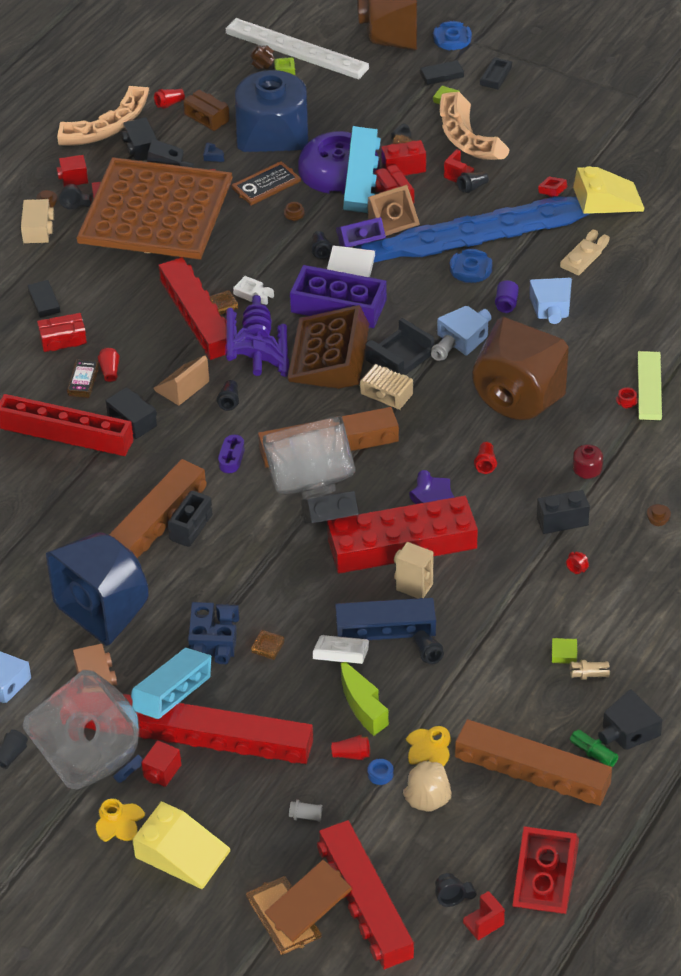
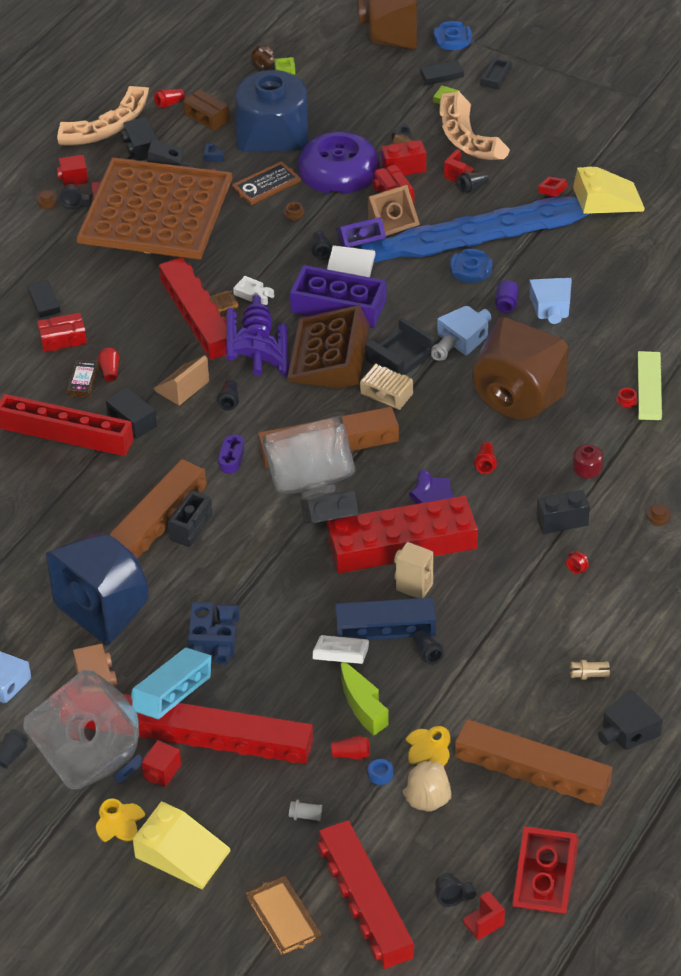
(36, 221): tan brick -> none
(267, 644): clear orange tile -> none
(297, 48): white tile -> none
(308, 900): dark orange piece -> none
(360, 169): medium azure brick -> none
(564, 650): lime tile -> none
(584, 253): tan hinge -> none
(594, 748): green axle -> none

